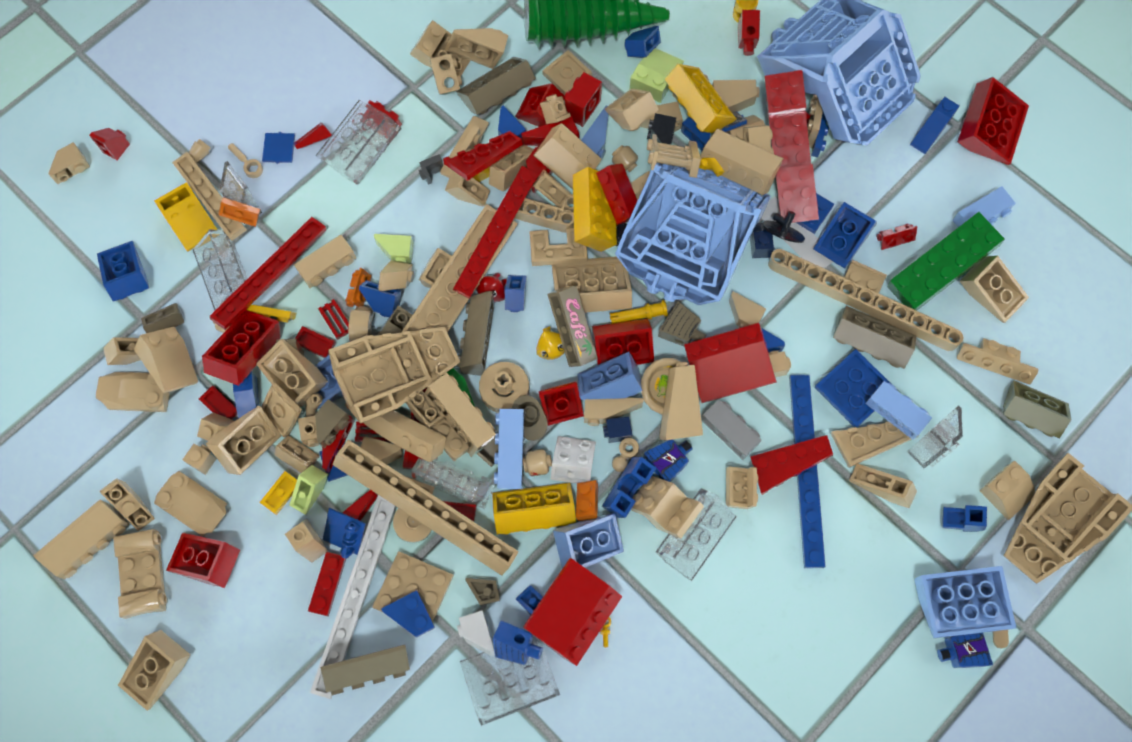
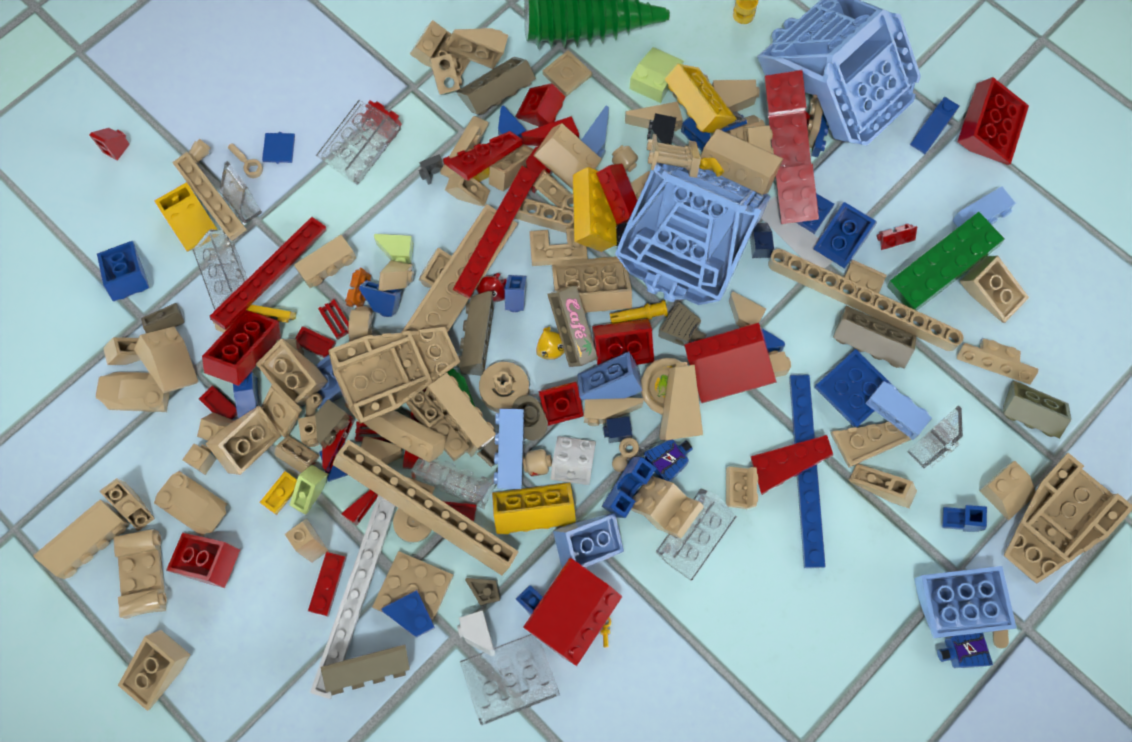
(67, 163): tan slope -> none
(239, 212): orange plate -> none
(316, 134): red slope -> none
(343, 532): blue hinge -> none
(396, 321): dark tan slope -> none
(514, 644): blue torso -> none
(554, 109): tan brick -> none
(583, 98): red brick -> none
(587, 500): orange plate -> none
(632, 109): tan slope -> none
(642, 42): blue slope -> none
(731, 429): light grey brick -> none
(748, 31): red torso -> none
(782, 228): black shield -> none

